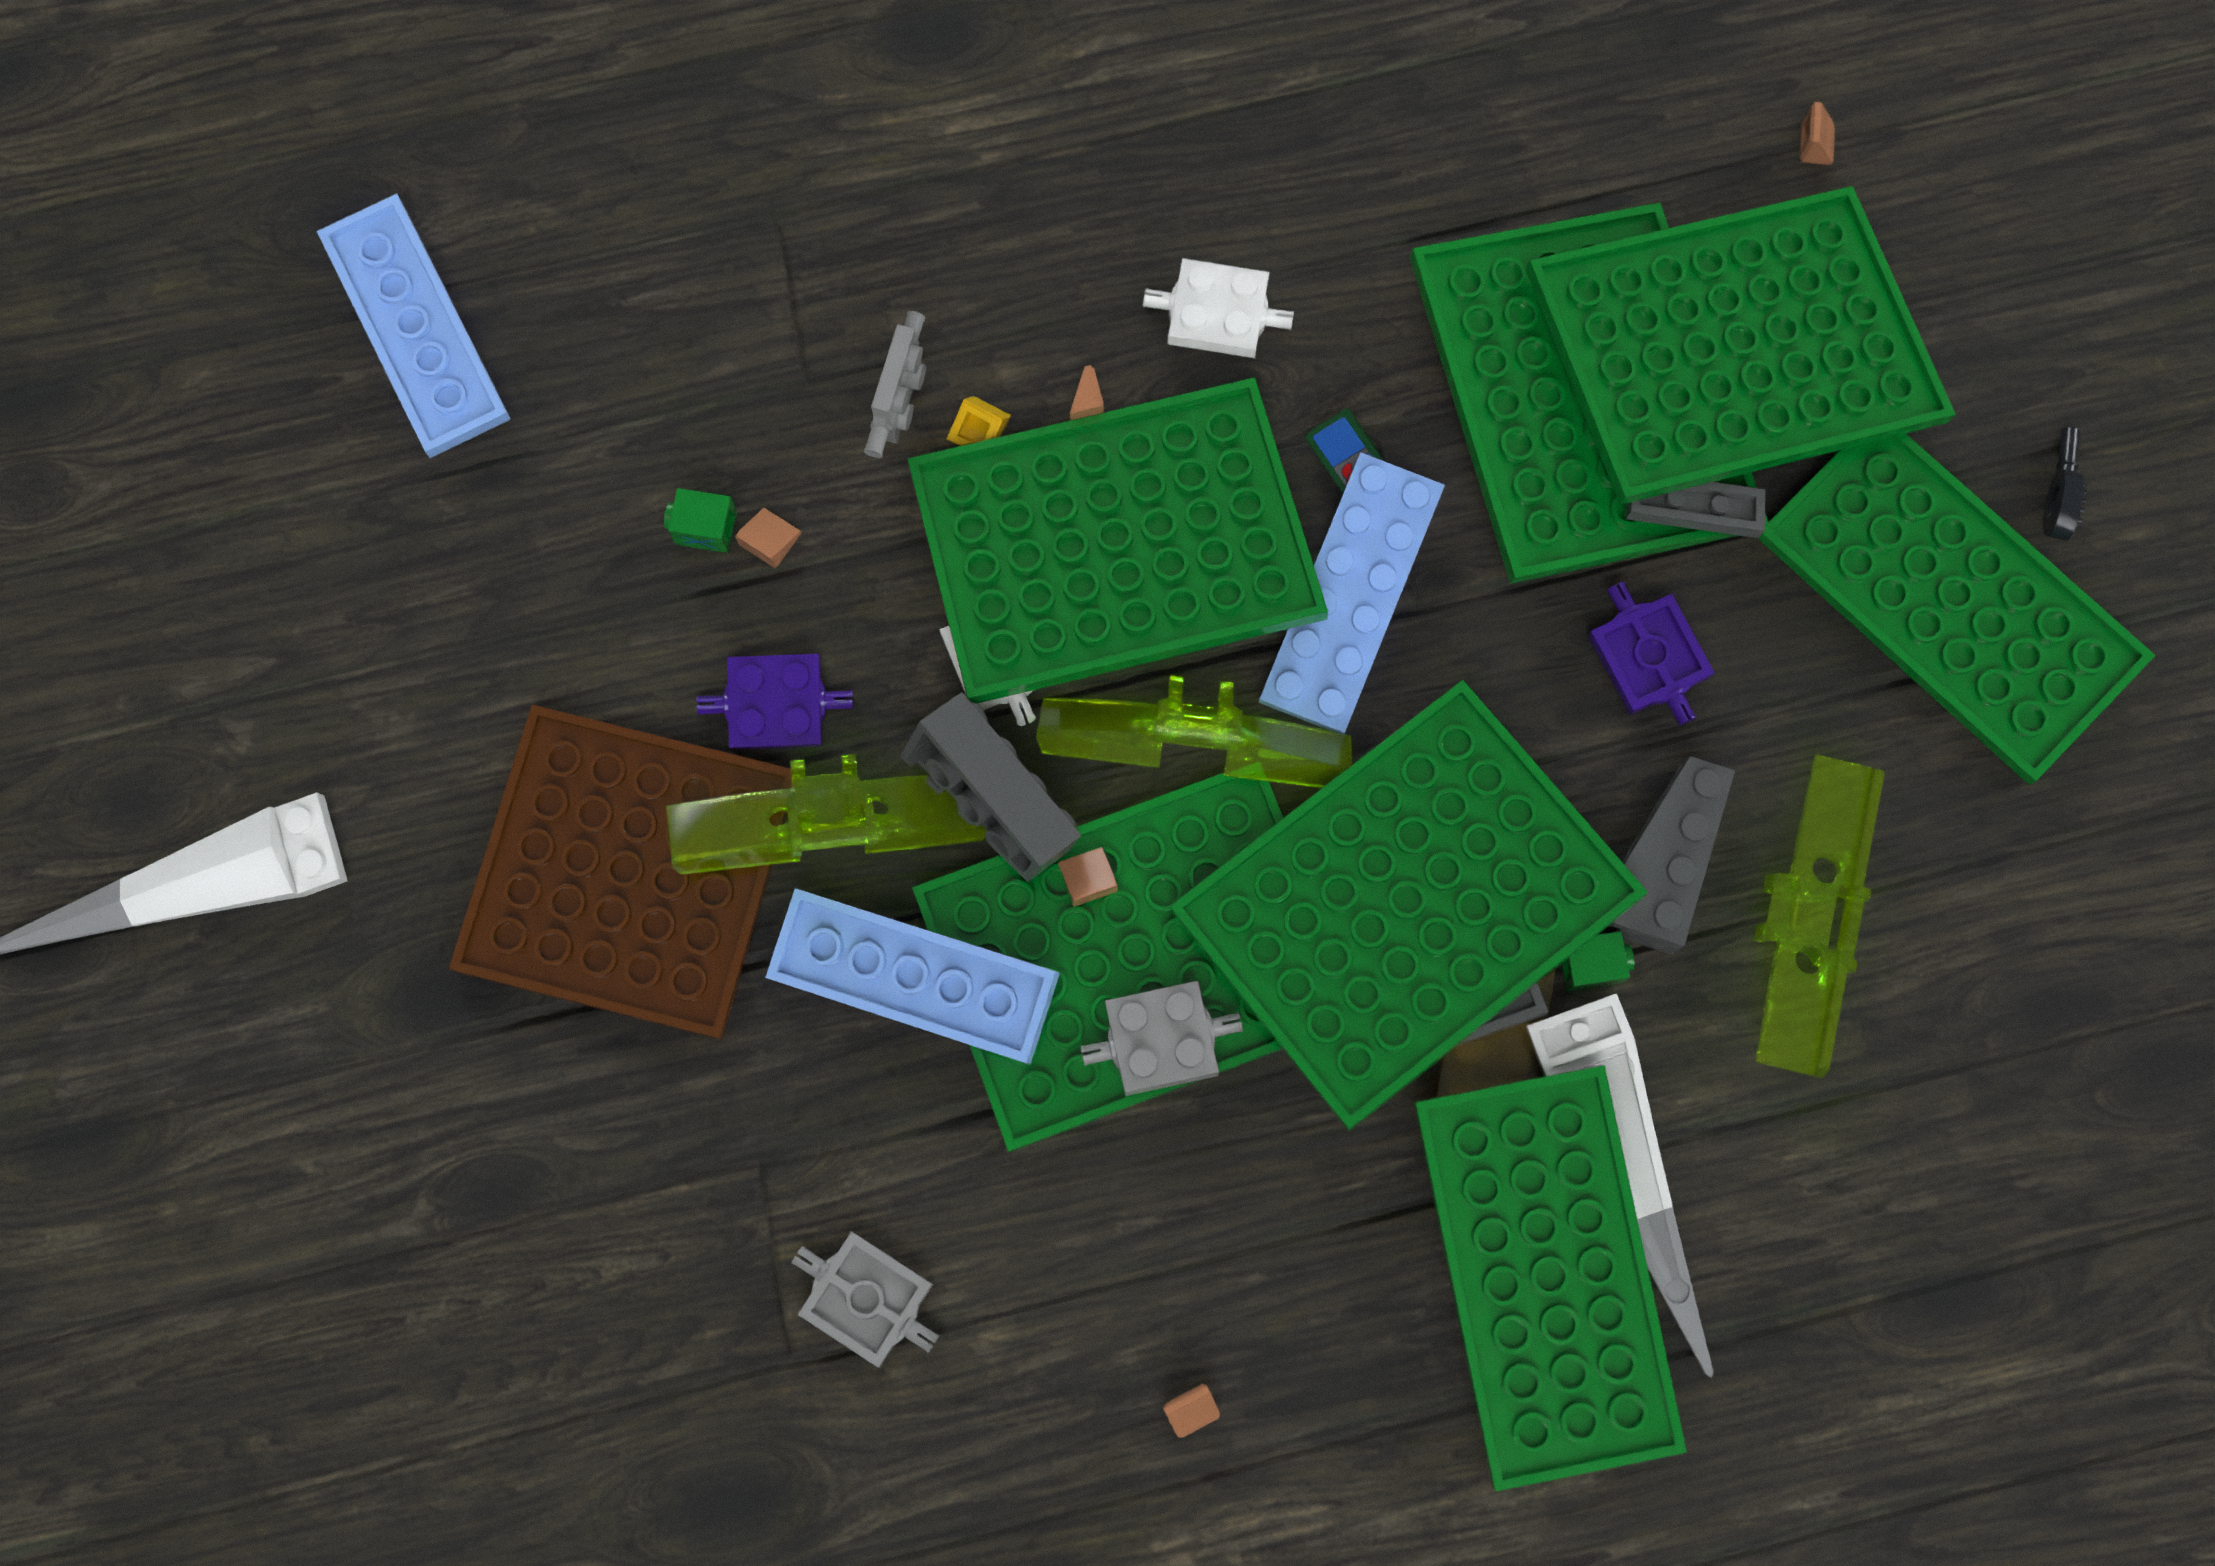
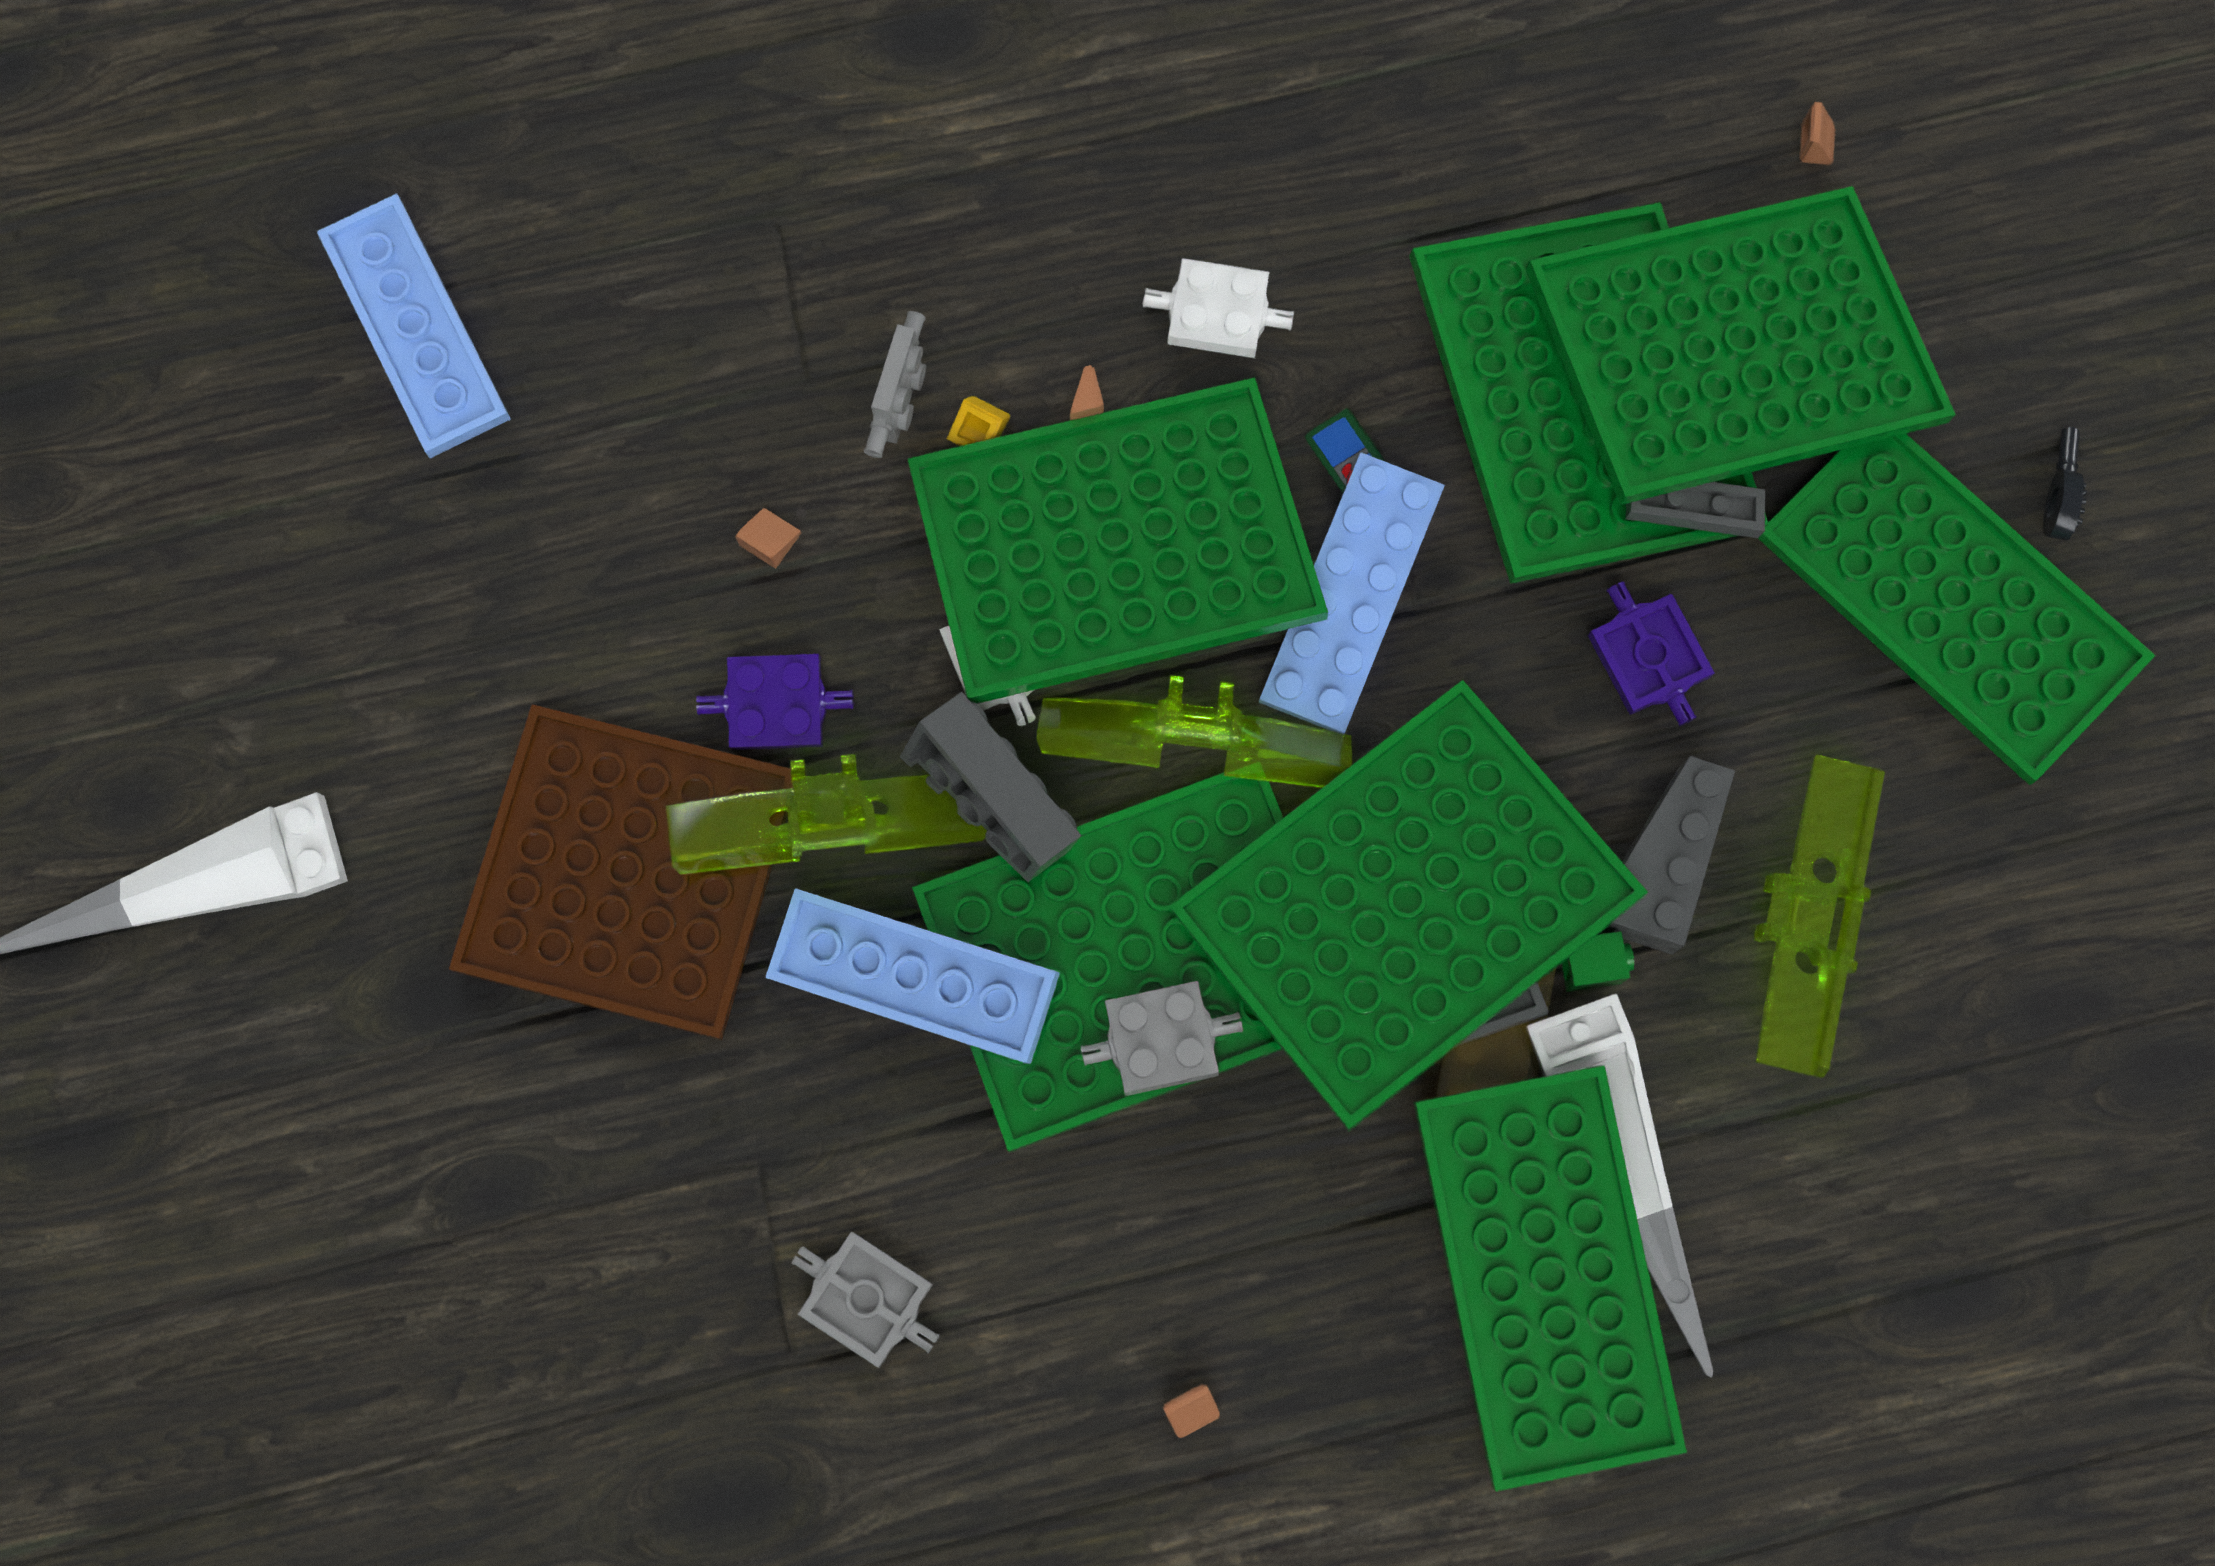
(701, 520): green brick -> none
(1088, 876): nougat slope -> none

